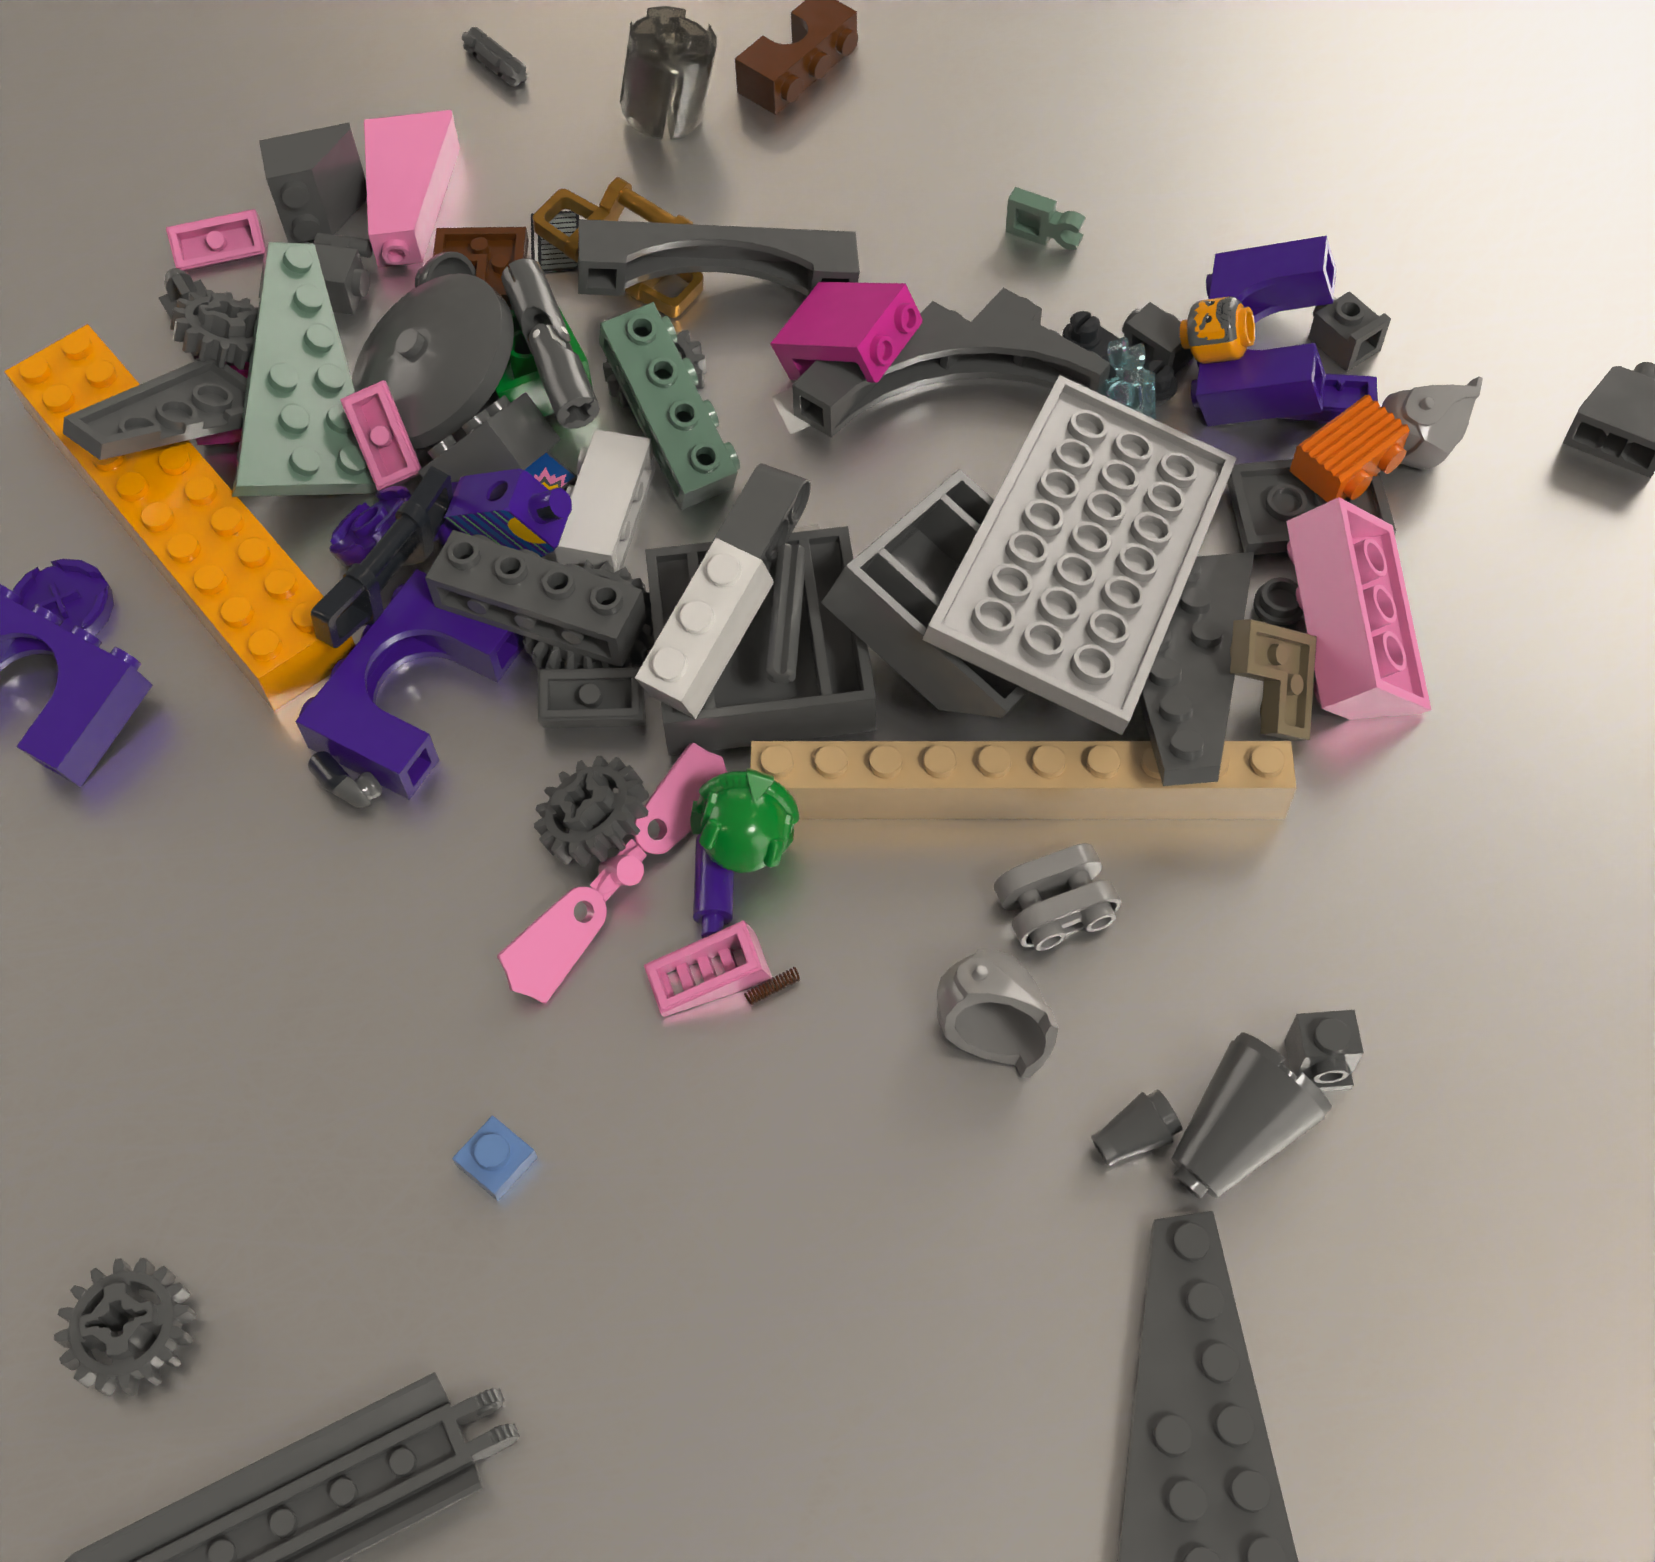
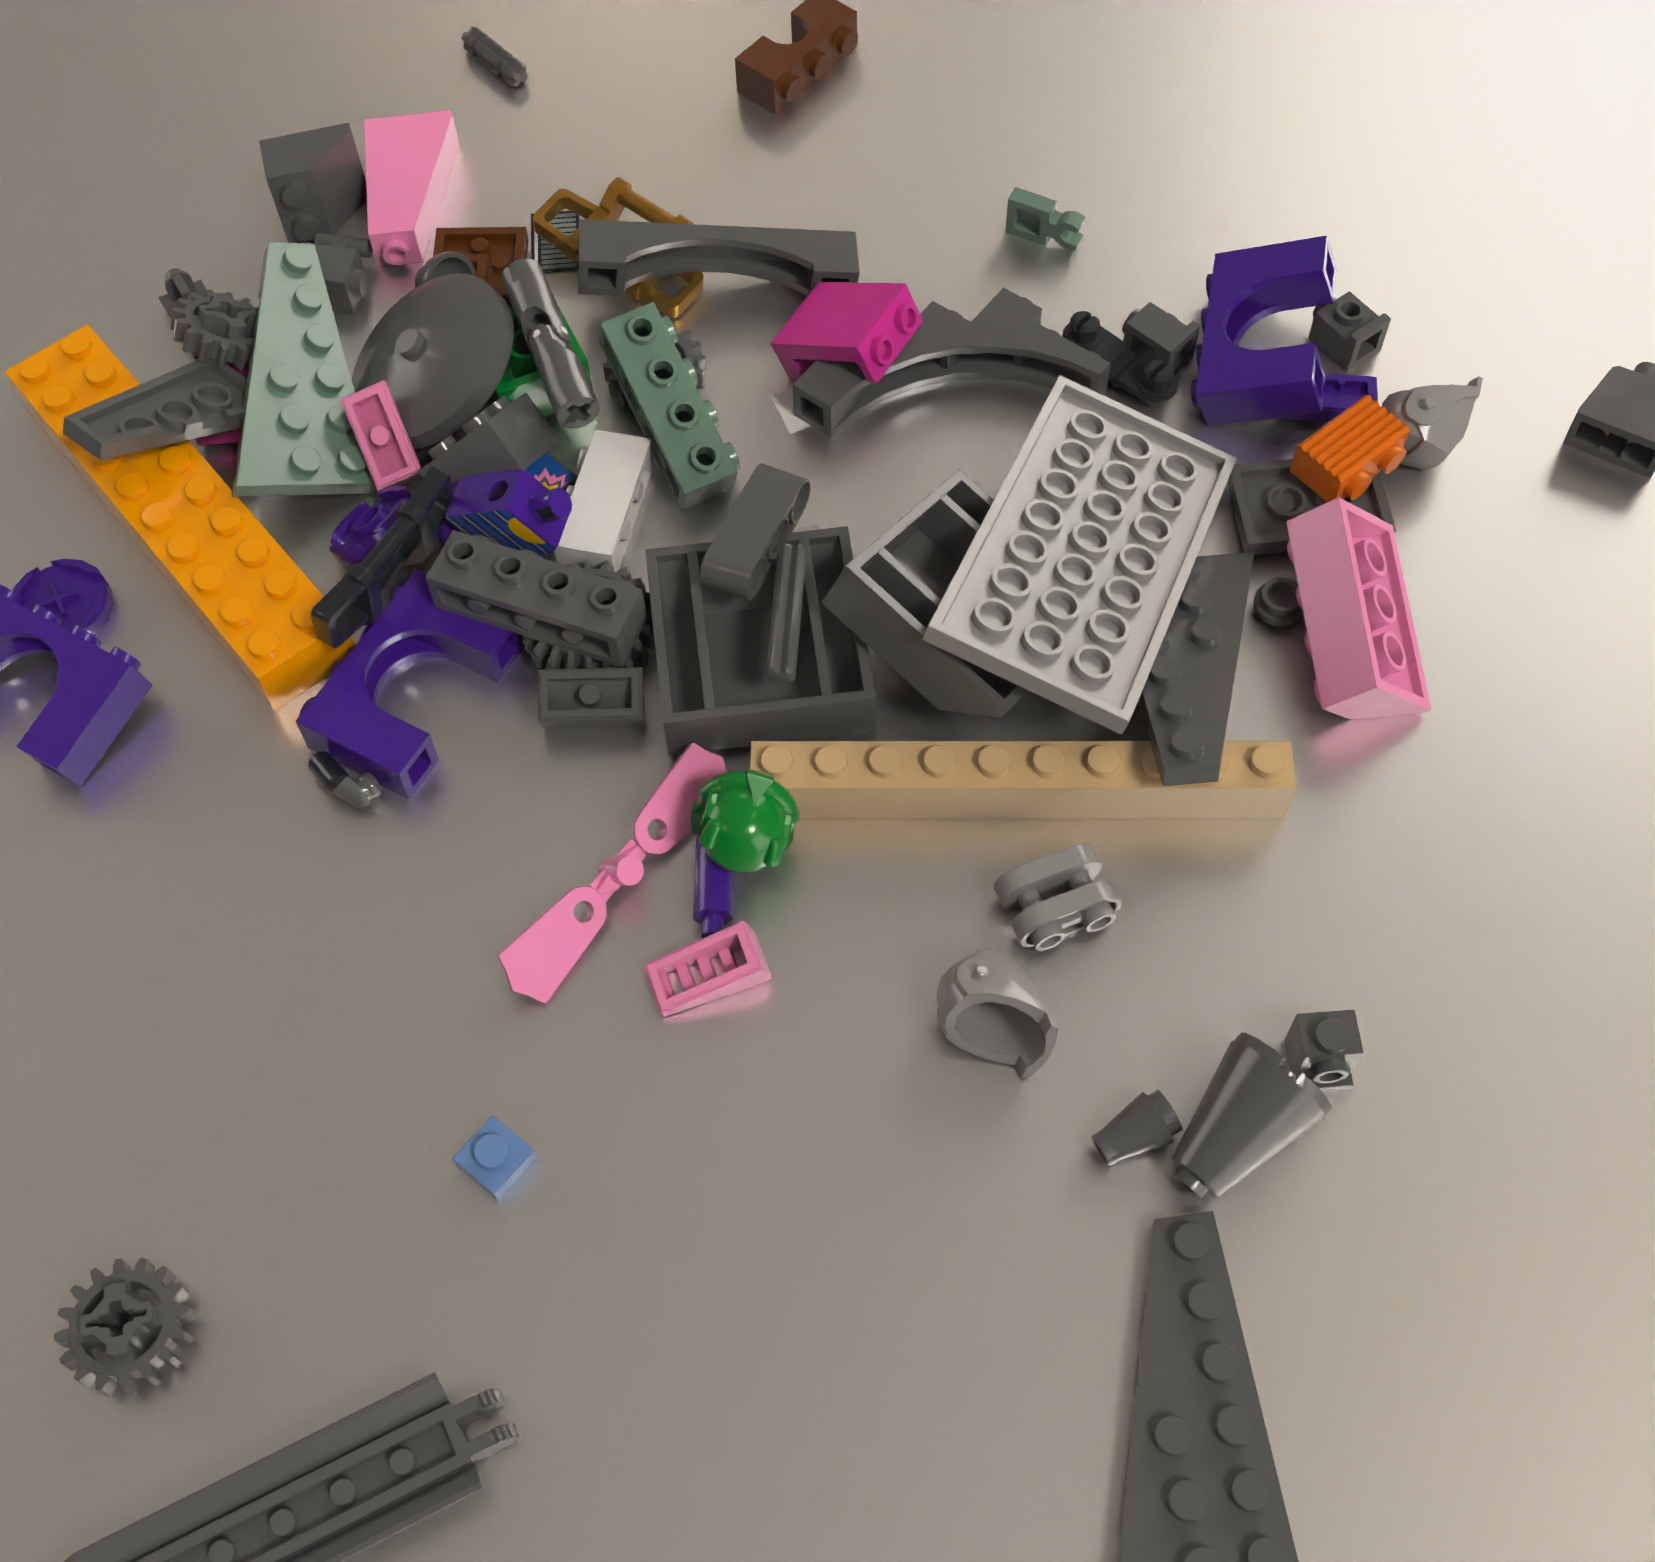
(216, 240): bright pink slope -> none
(591, 811): dark grey gear -> none
(666, 70): clear smoke cylinder -> none
(705, 628): white brick -> none
(765, 995): reddish brown leg -> none
(1132, 383): clear light blue plate -> none
(1218, 330): light orange head -> none
(1286, 666): dark tan plate -> none

